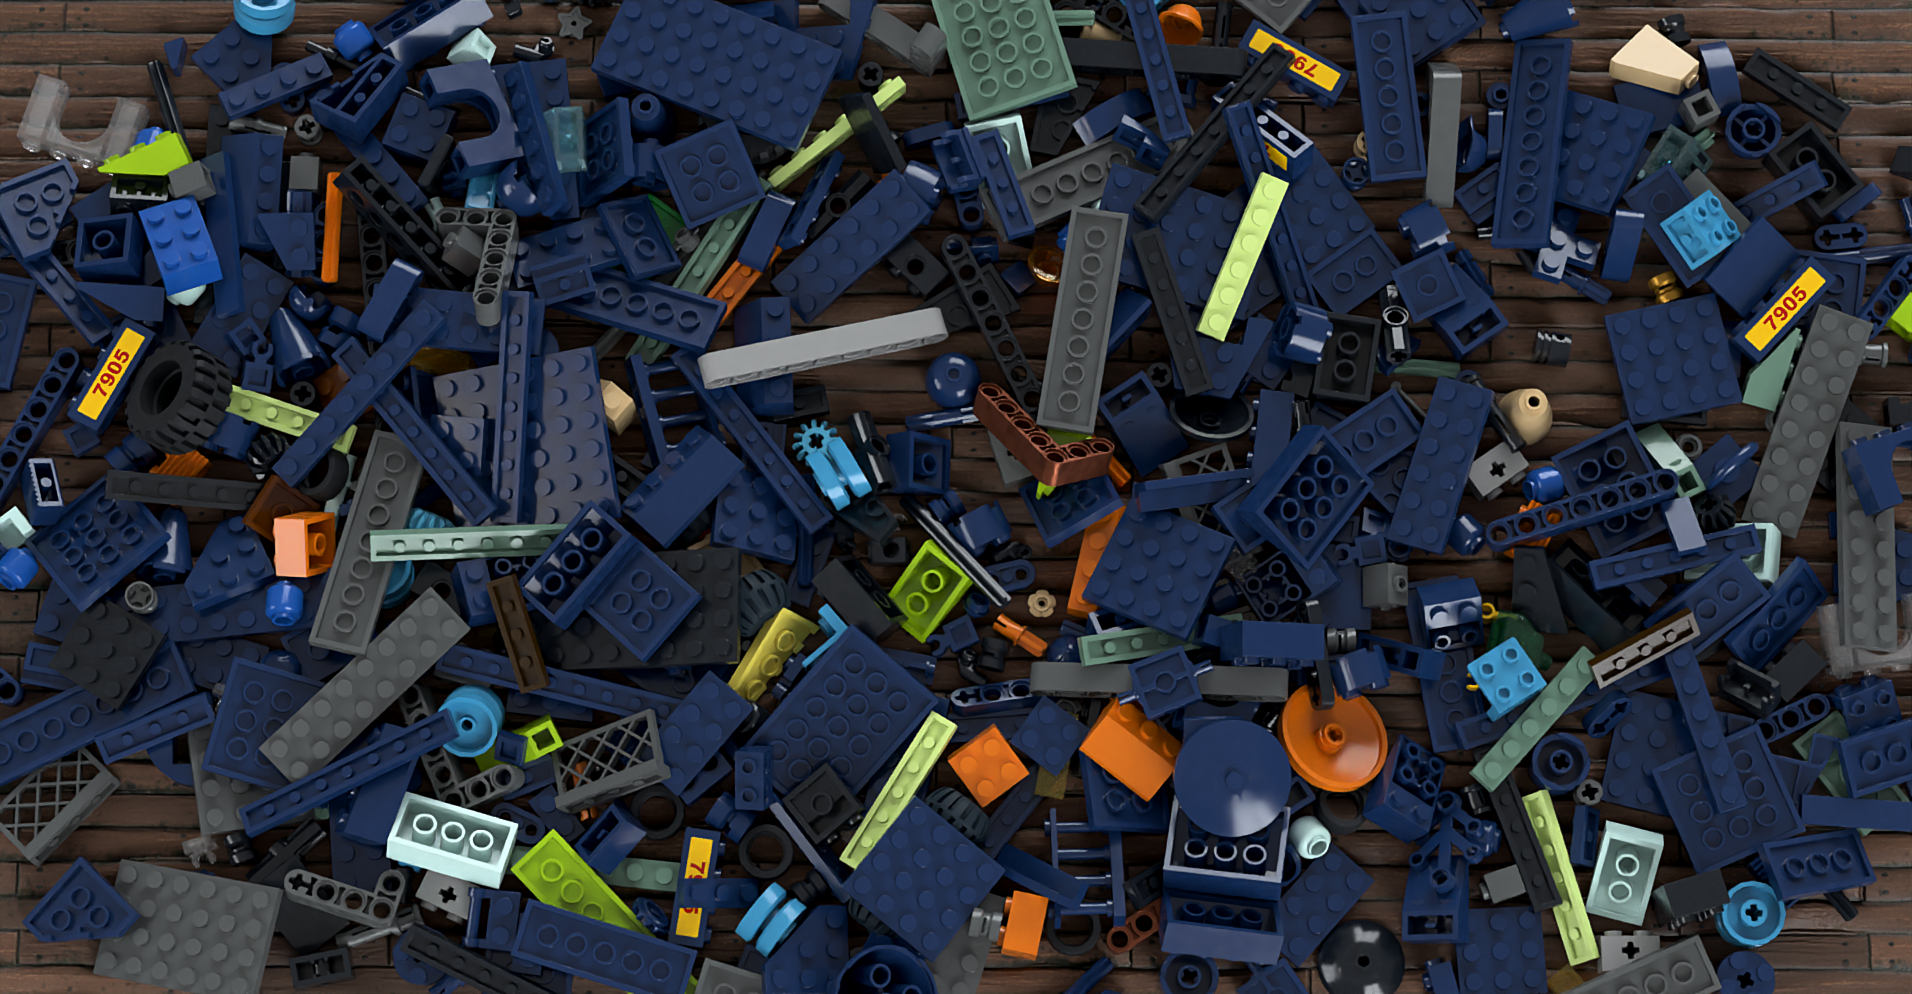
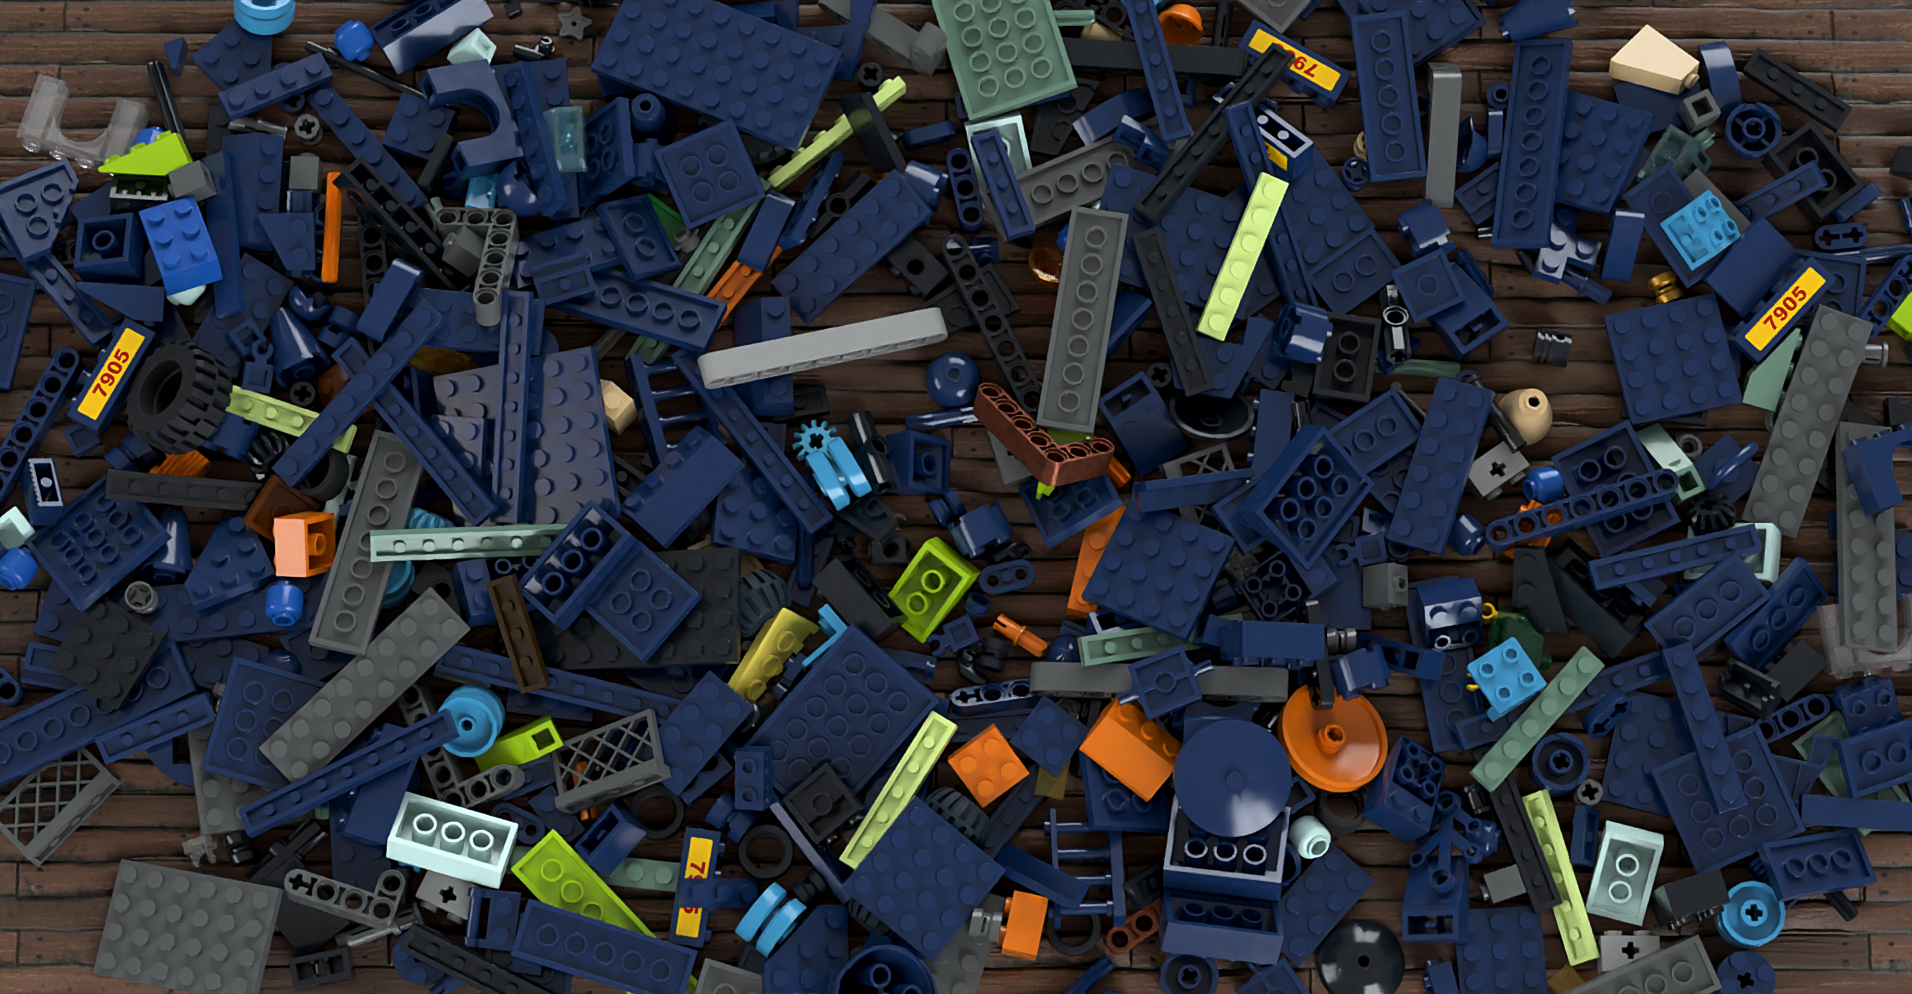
(81, 908): dark blue plate -> none
(362, 99): dark blue wedge -> none
(511, 748): dark blue tile -> none
(651, 916): dark blue gear -> none
(955, 551): black axle -> none
(958, 161): dark blue hinge -> none
(1018, 279): dark blue slope -> none
(1041, 611): tan plate -> none
(1643, 648): plate -> none
(1674, 30): black wheel -> none
(1682, 526): tile -> none

